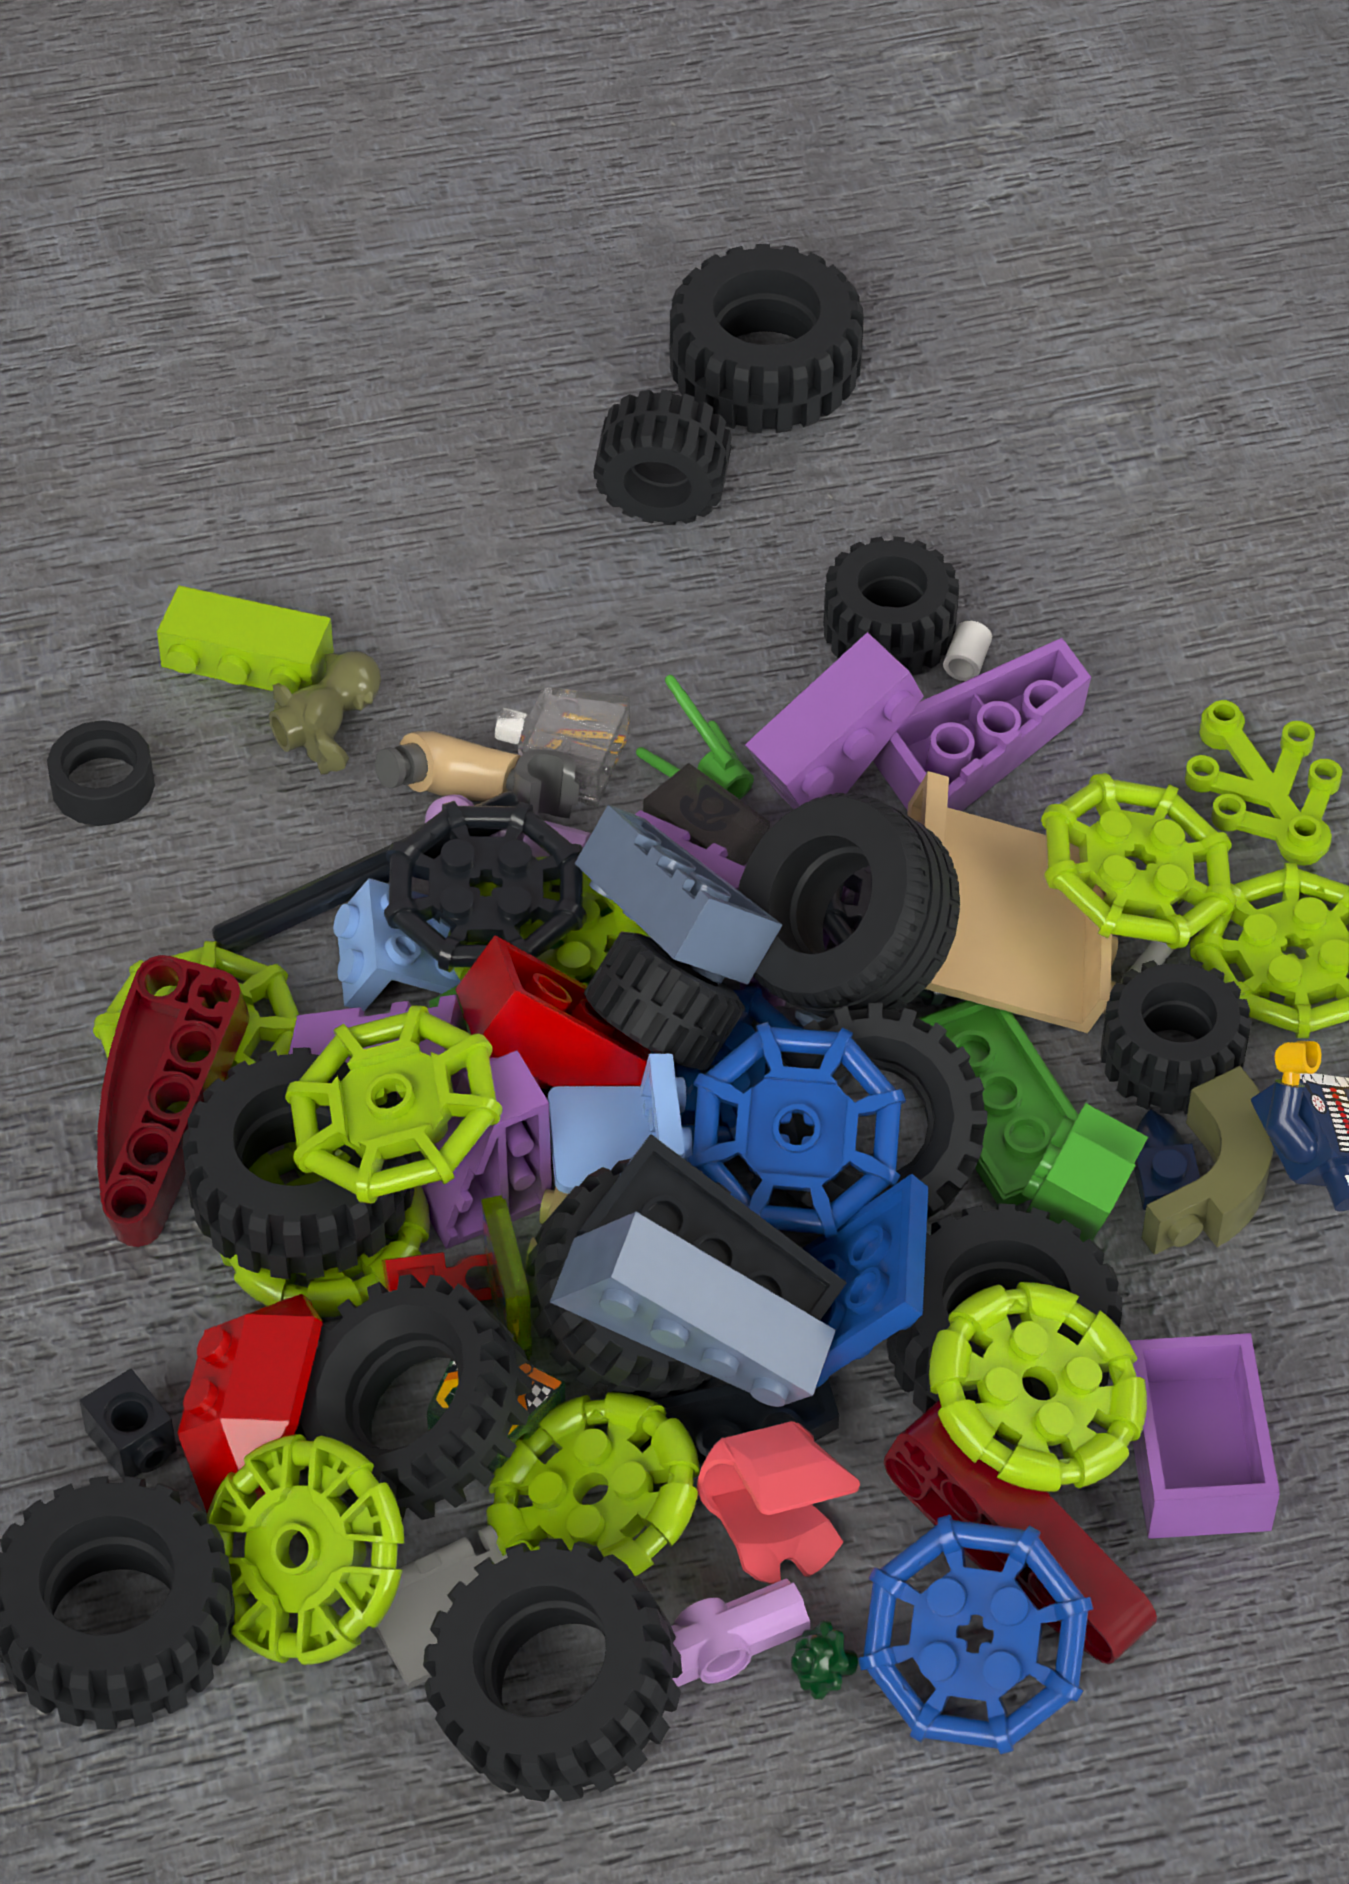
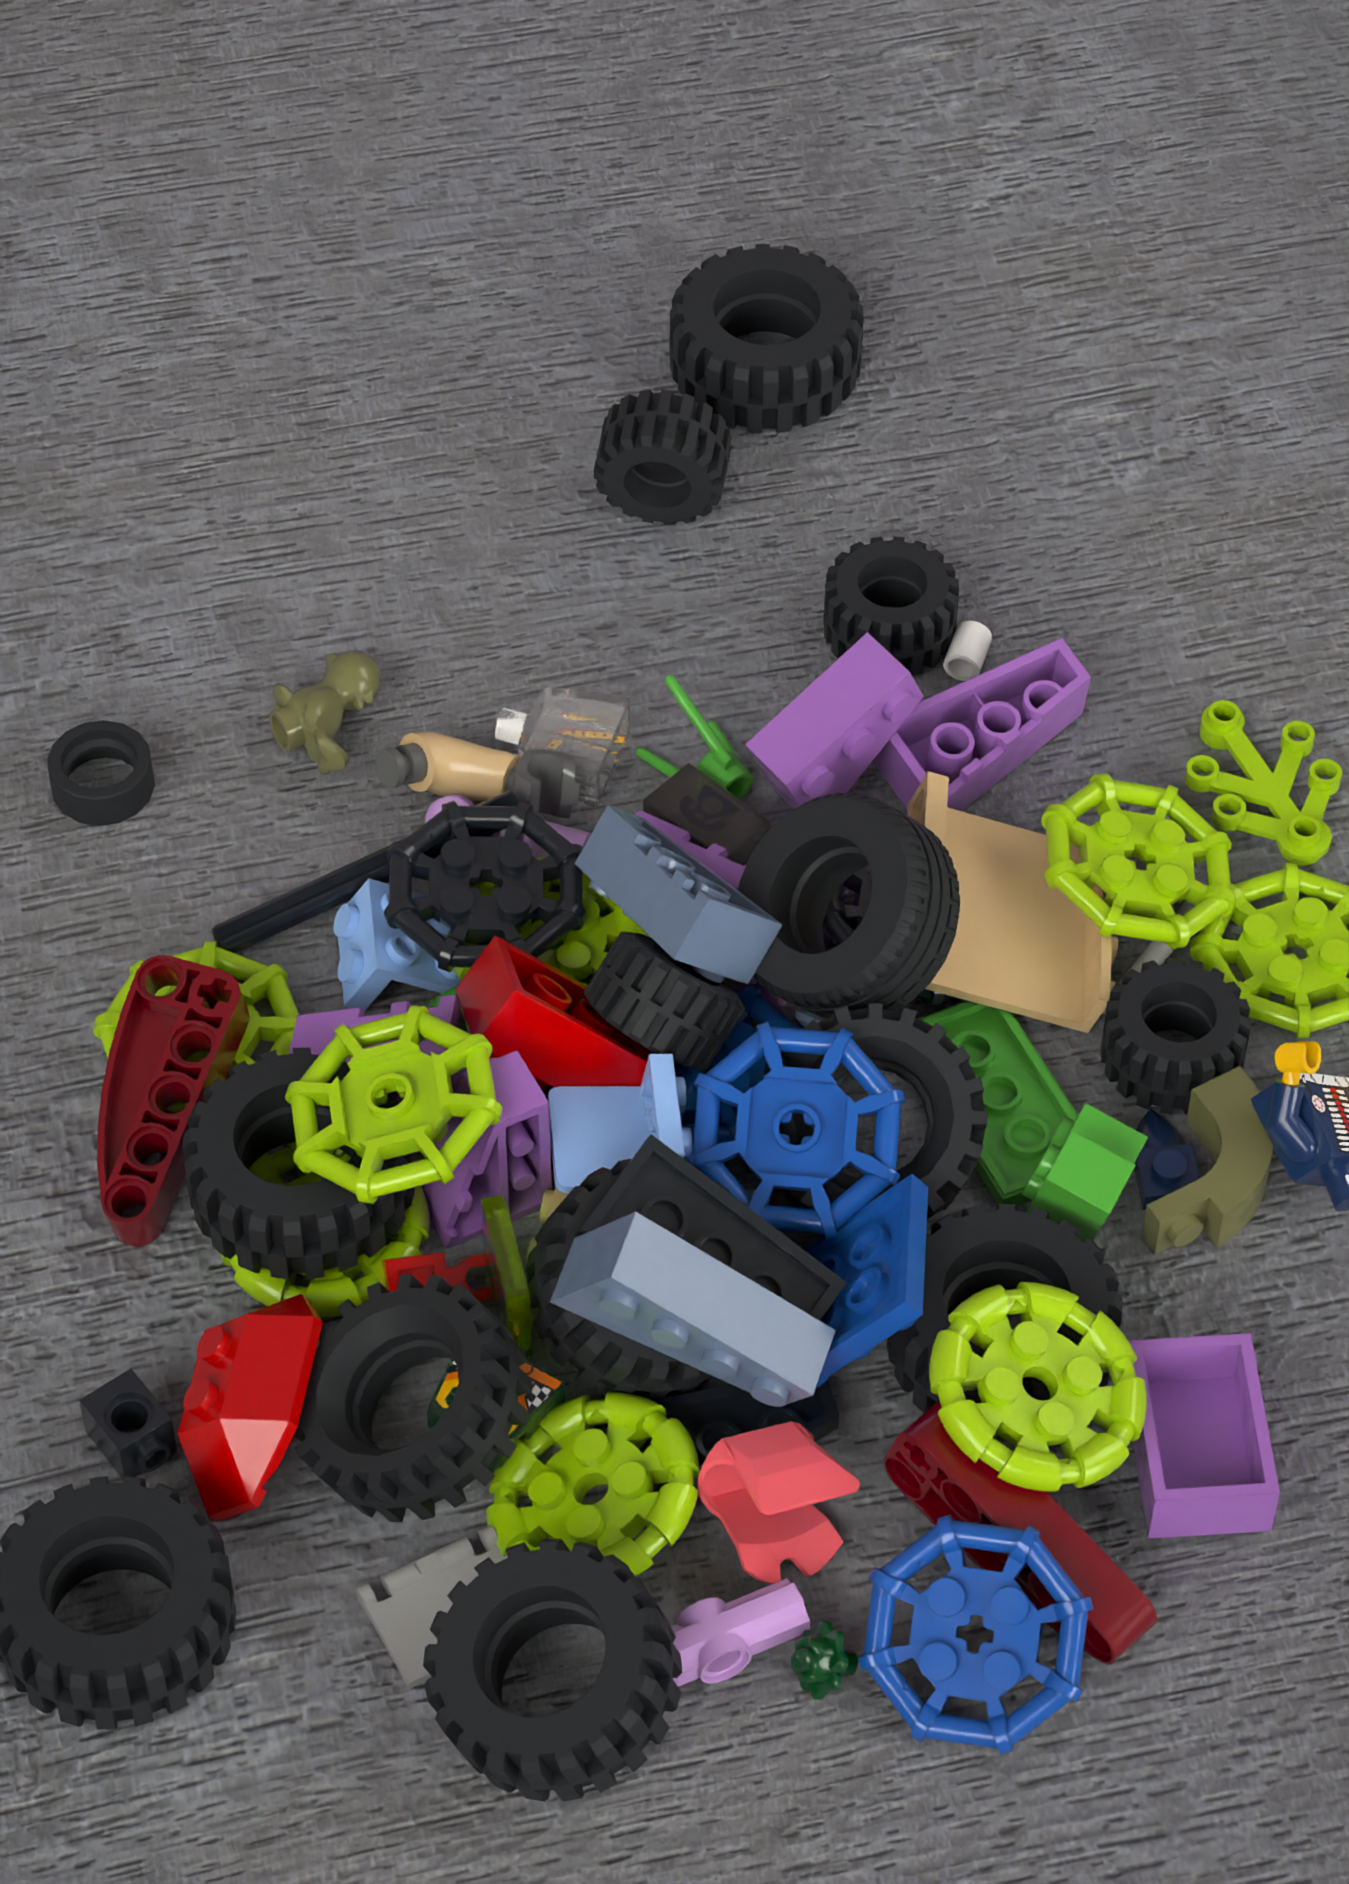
(243, 641): lime brick -> none
(334, 1548): lime plate -> none

